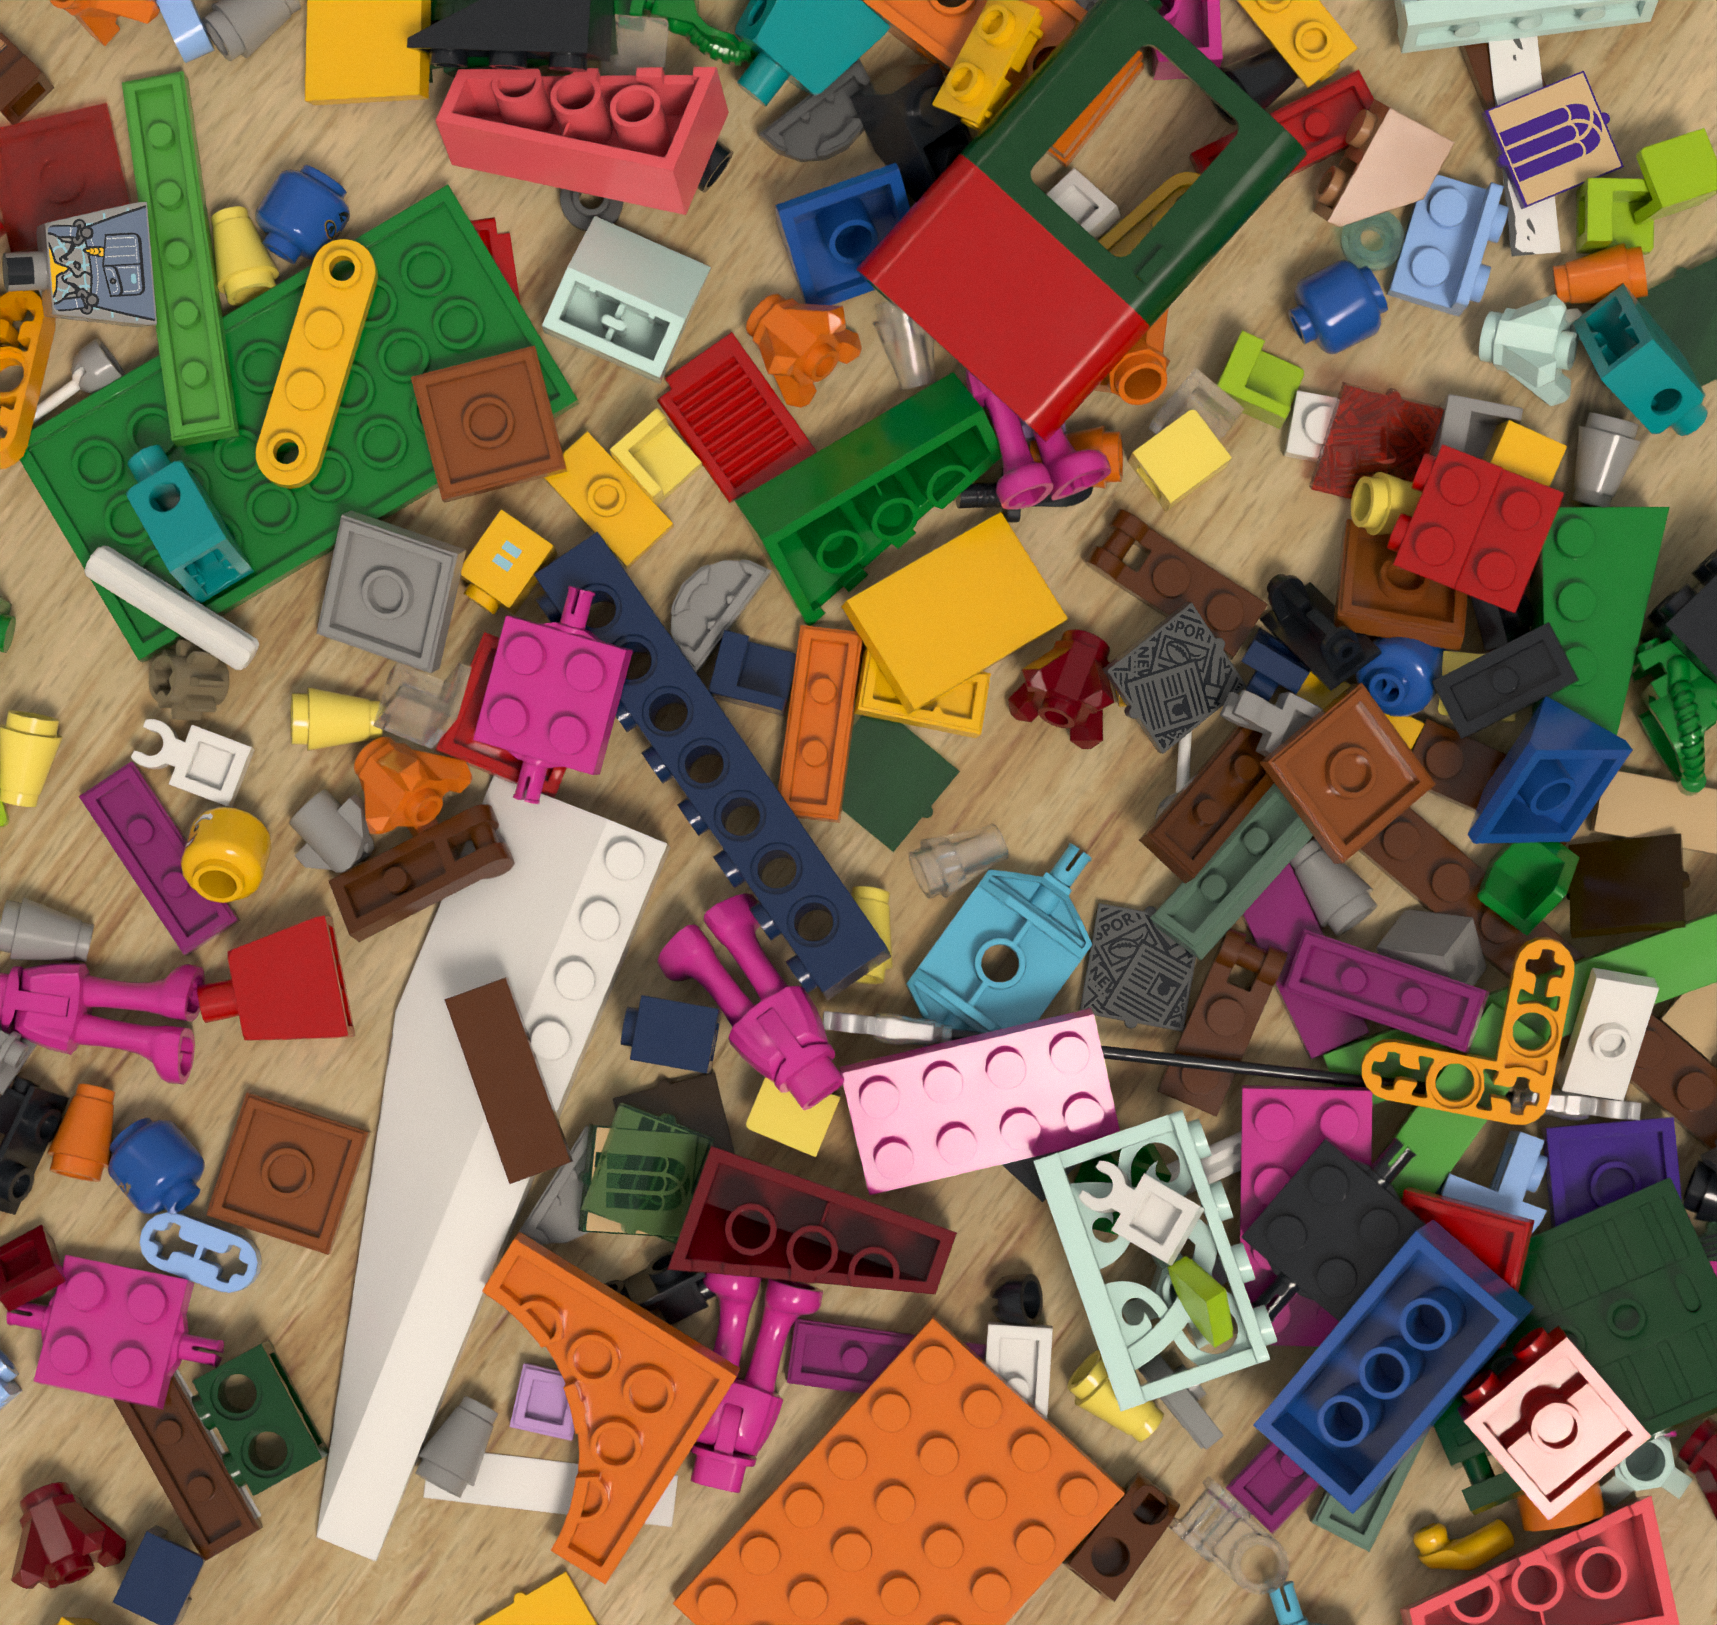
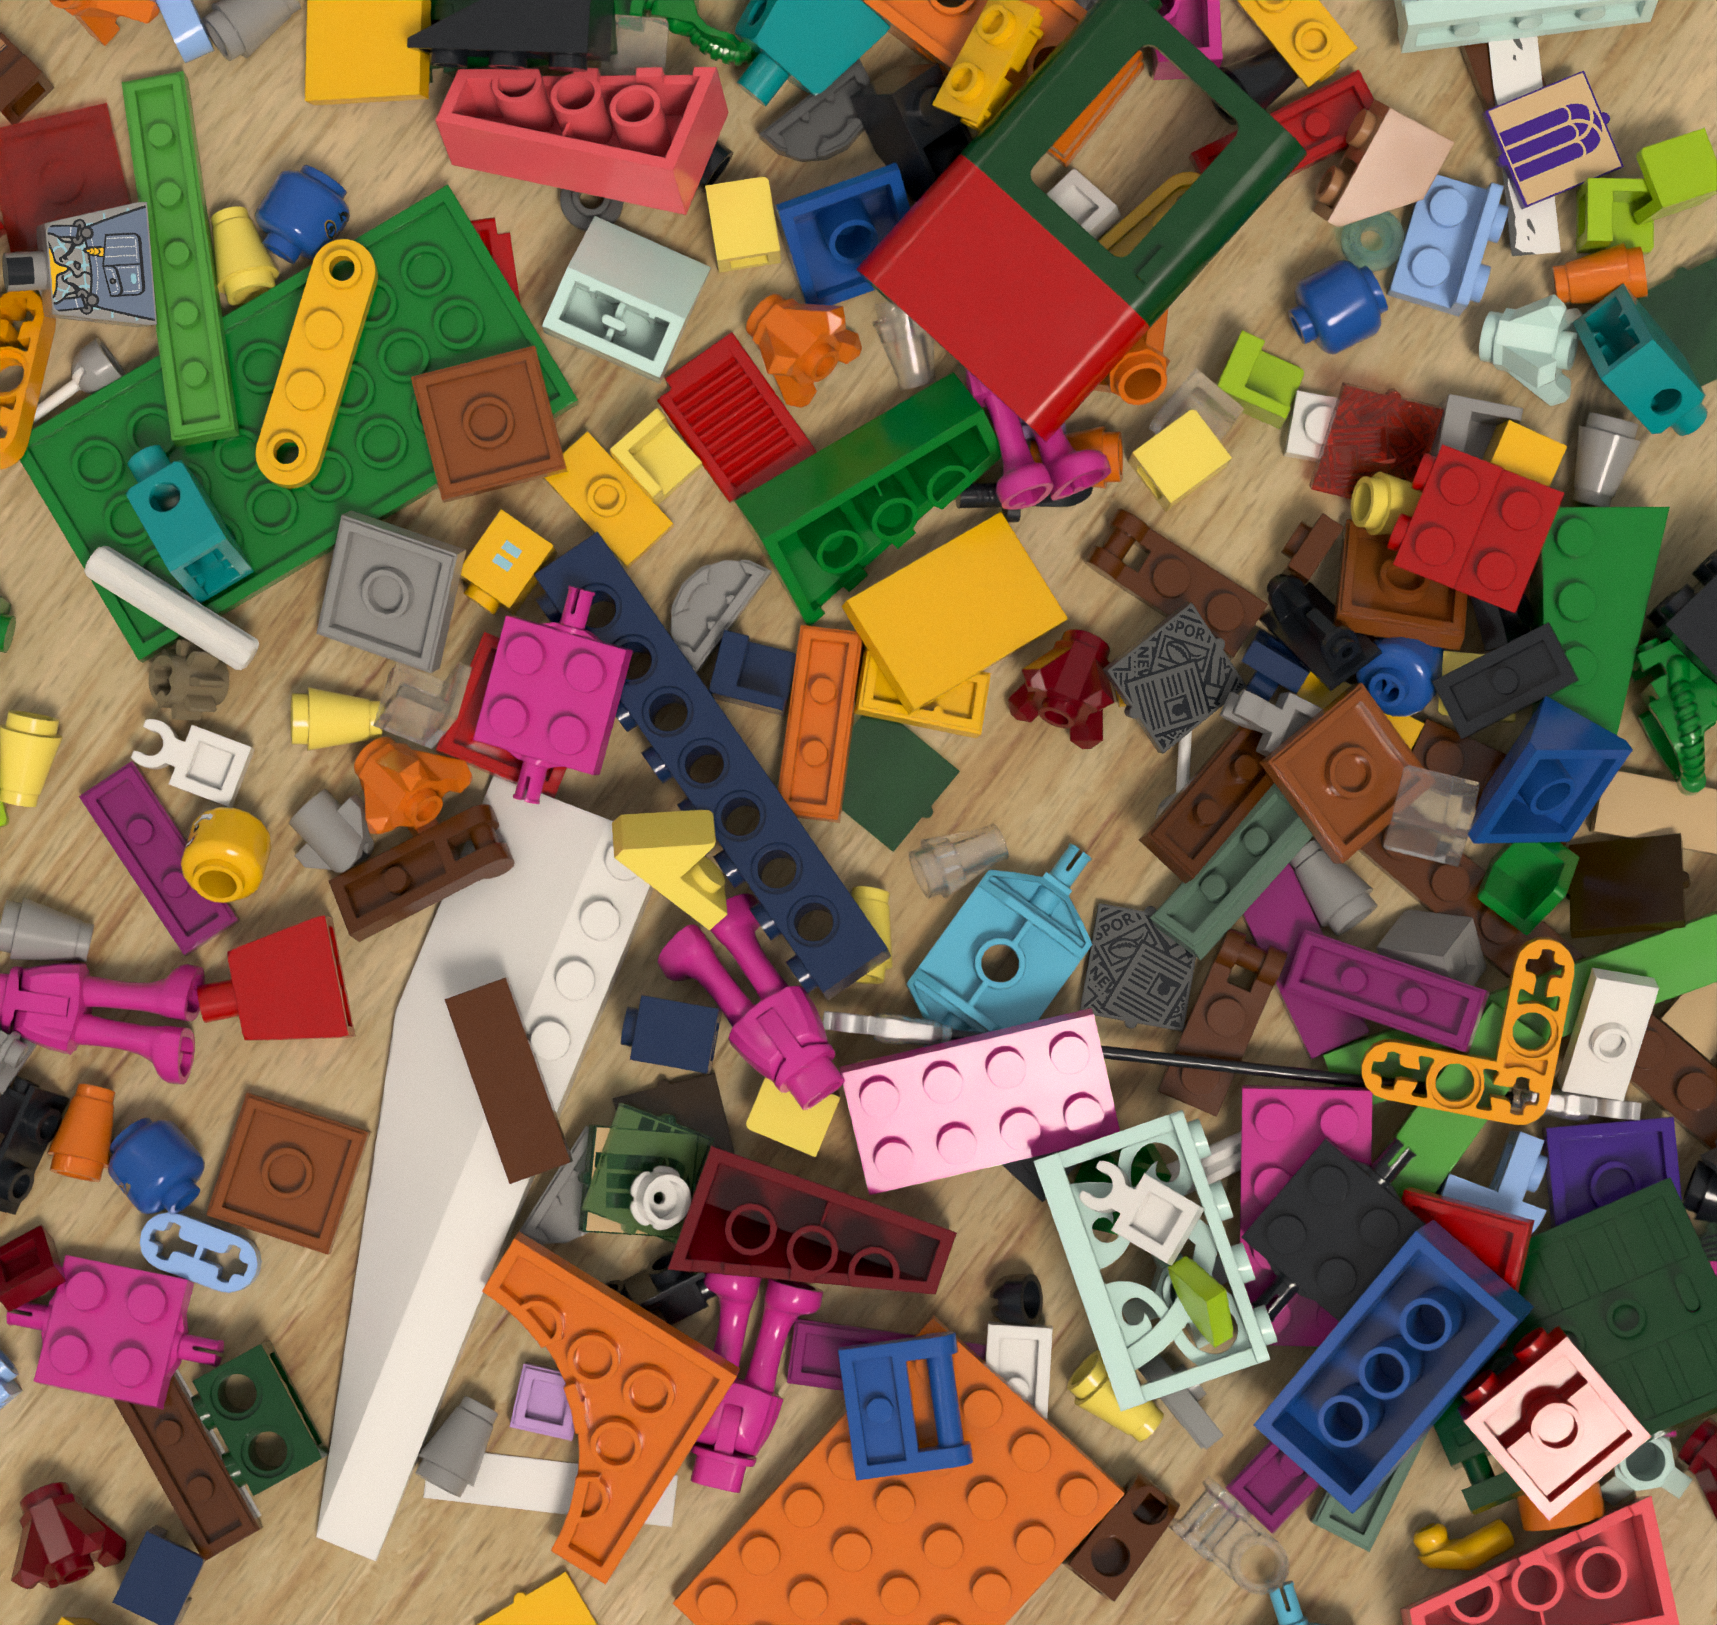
(670, 857): none -> light yellow slope
(674, 1203): none -> white plate
(743, 224): none -> light yellow panel
(883, 1410): none -> blue plate
(1309, 546): none -> reddish brown plate
(1431, 815): none -> clear panel

